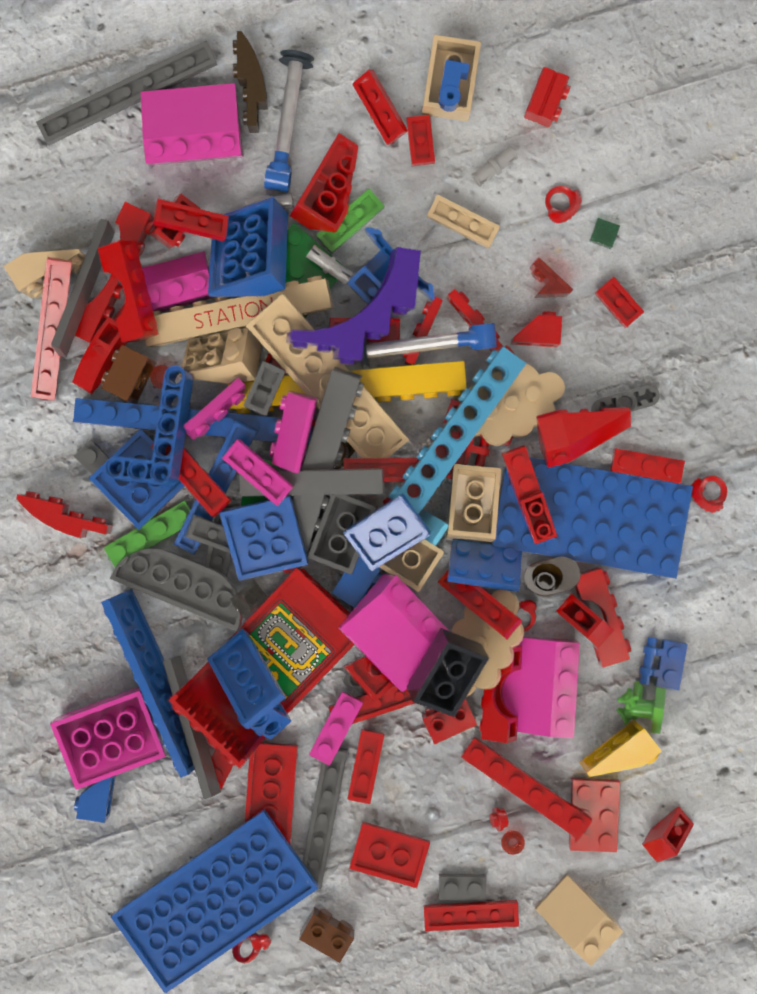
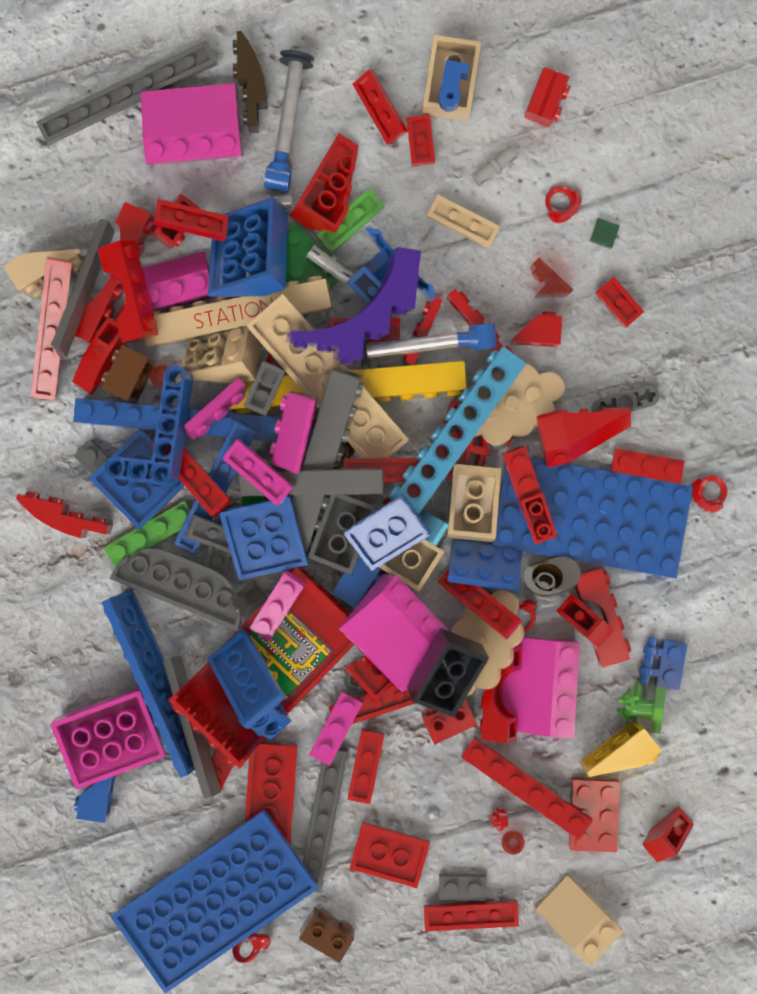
(277, 606): none -> plate

